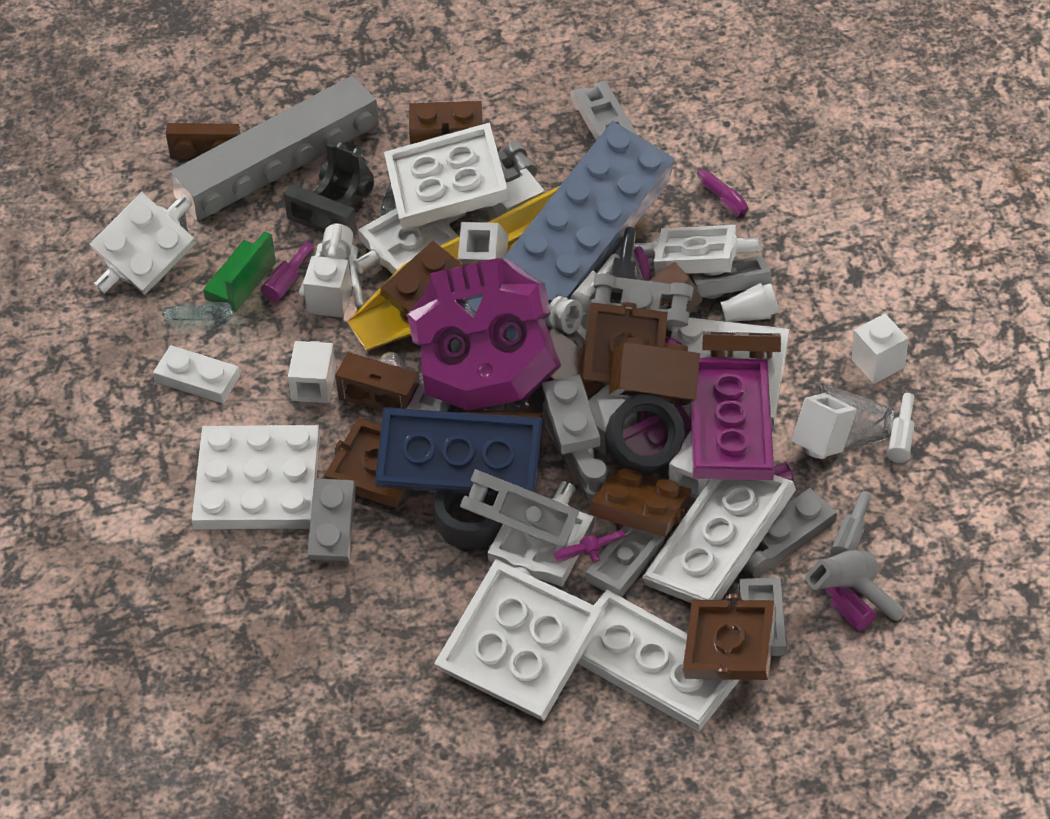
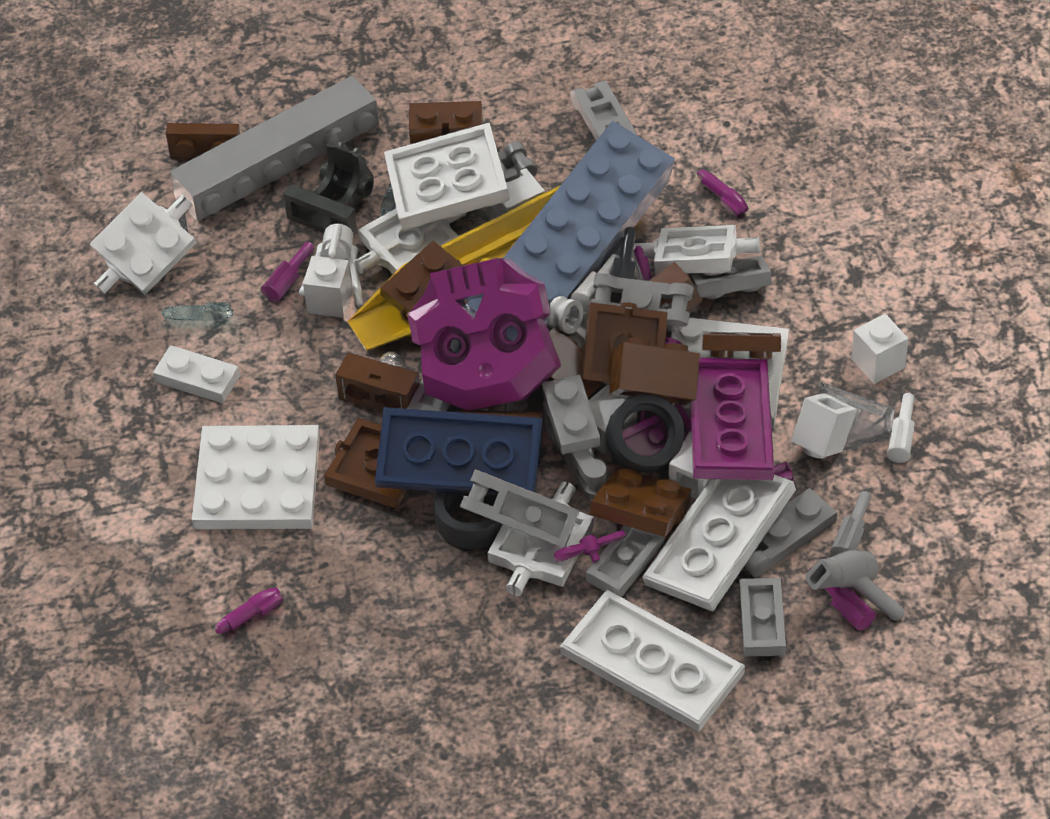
(242, 272): green panel -> none
(258, 604): none -> magenta piece
(312, 371): white brick -> none
(331, 520): light grey plate -> none
(481, 242): white brick -> none
(519, 640): white plate -> none
(729, 639): reddish brown plate -> none
(753, 304): white cone -> none

